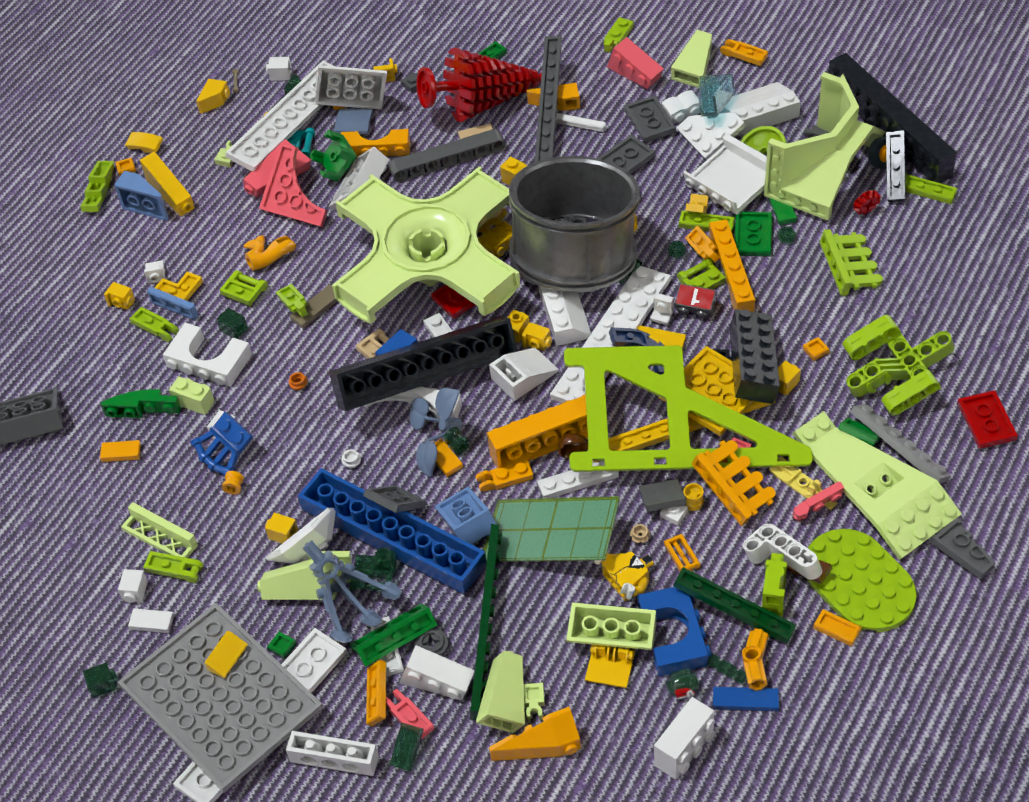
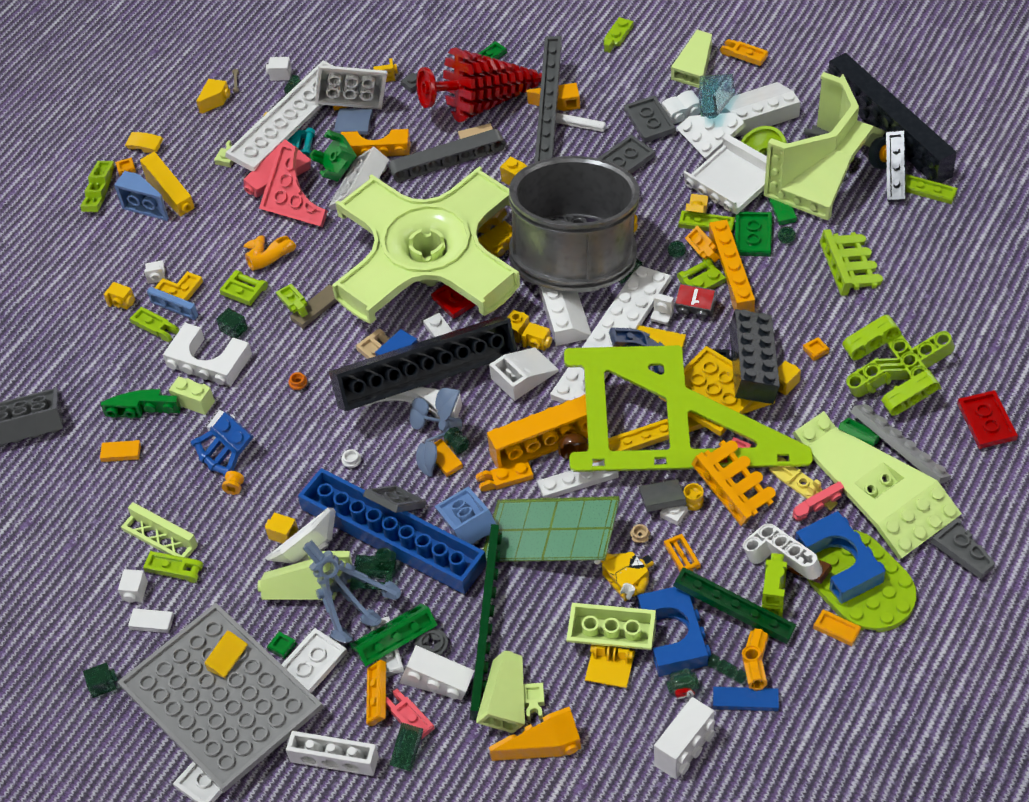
(634, 64): coral wedge -> none
(836, 532): none -> blue arch
(866, 202): red gear -> none

